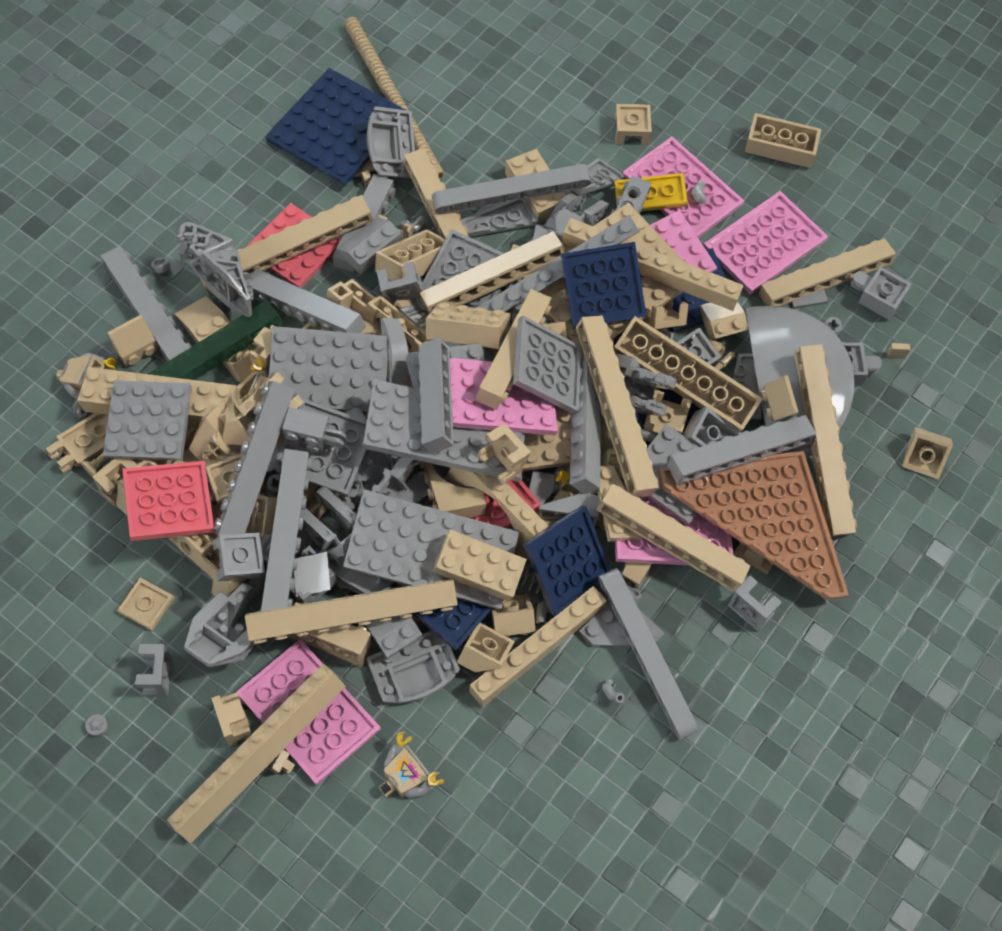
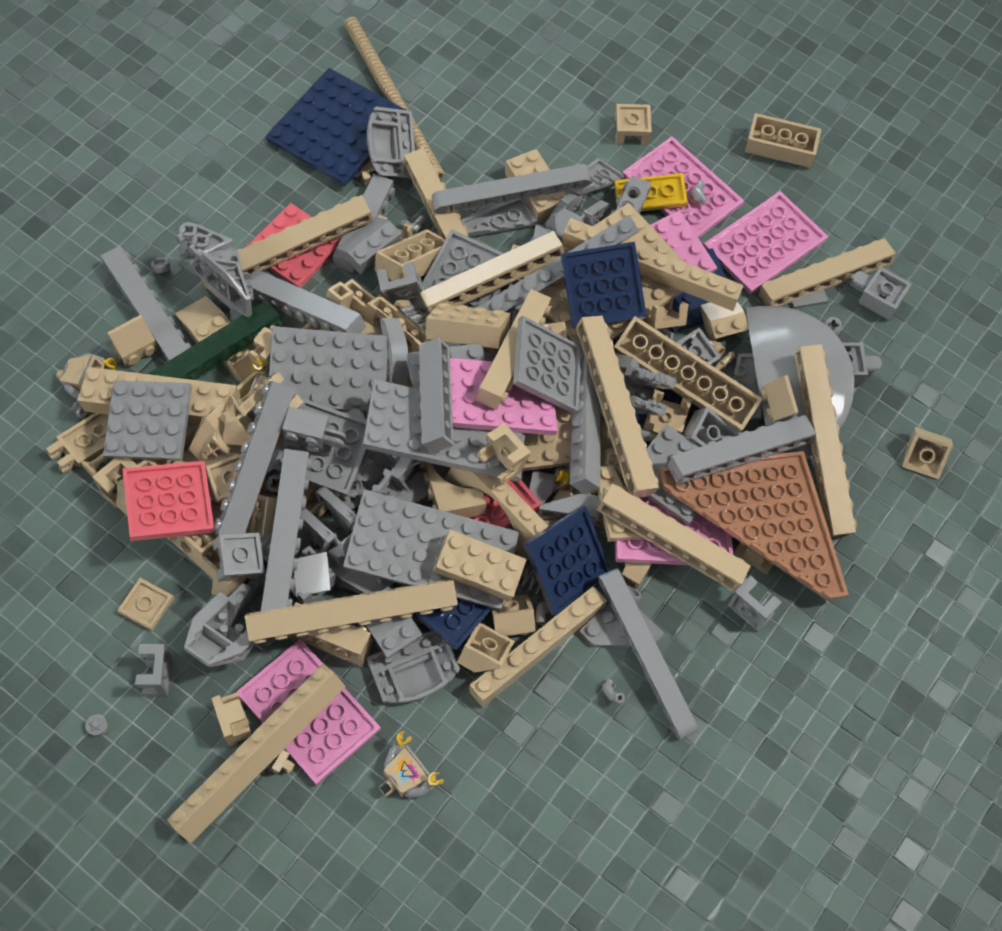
(898, 350): tan tile -> none

